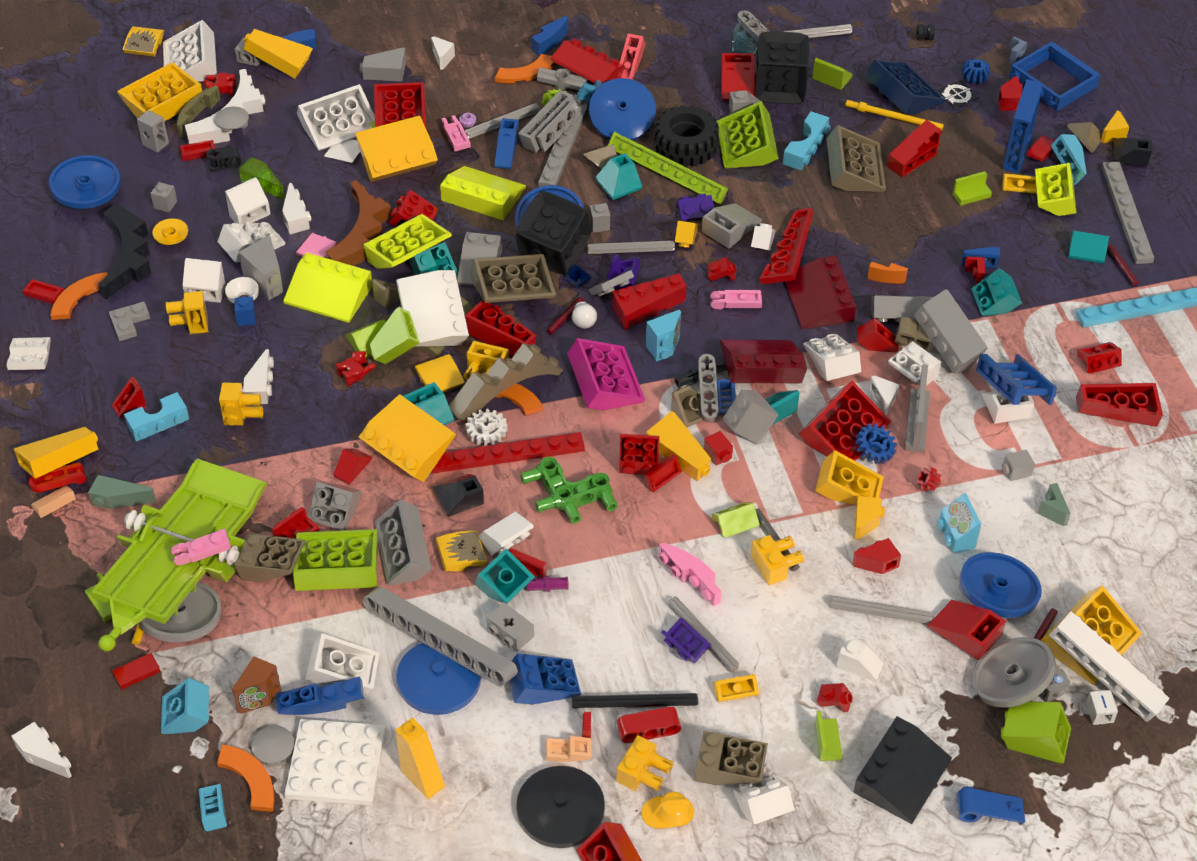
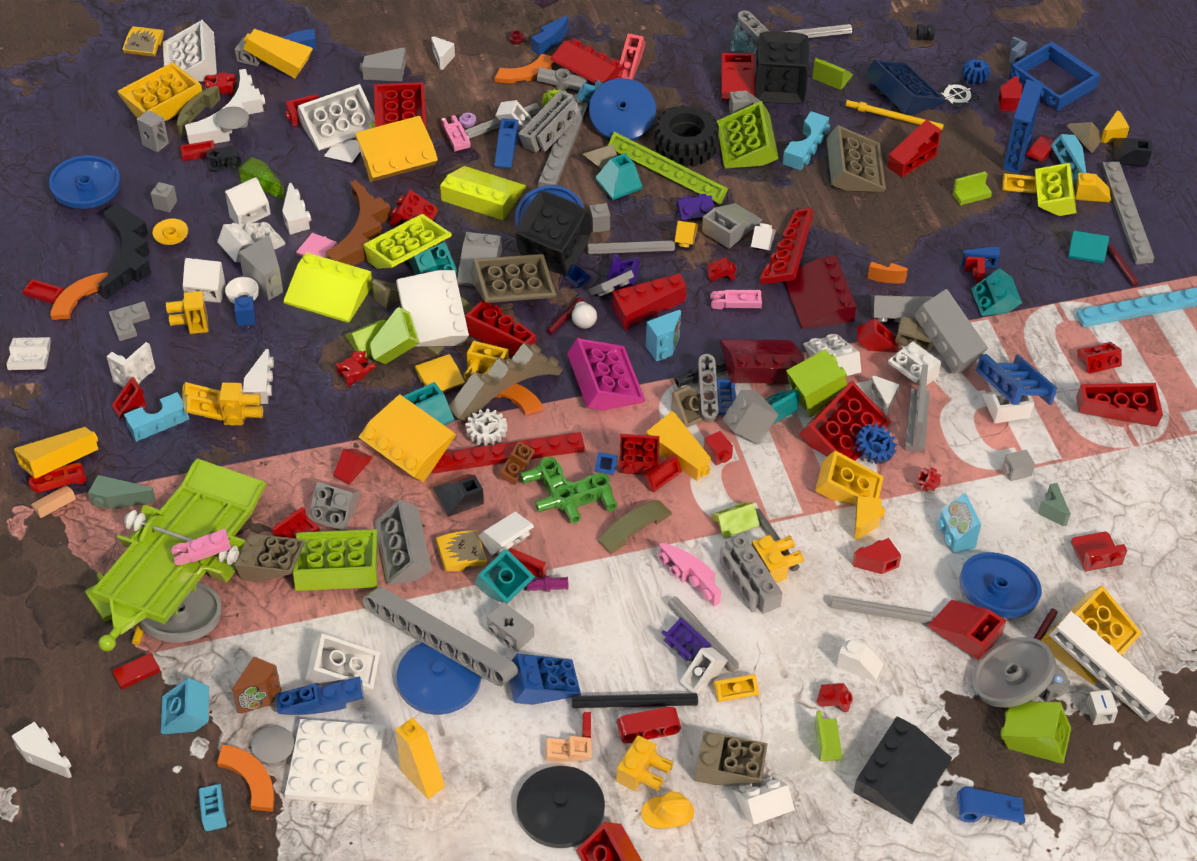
(136, 366): none -> white bracket
(201, 401): none -> yellow slope
(292, 106): none -> red bracket
(513, 110): none -> white slope
(516, 37): none -> dark red plate
(516, 463): none -> dark orange slope
(606, 463): none -> blue brick
(631, 523): none -> olive slope
(703, 669): none -> white slope
(750, 574): none -> light grey brick
(817, 381): none -> lime slope
(1091, 188): none -> yellow slope
(1098, 551): none -> red bracket

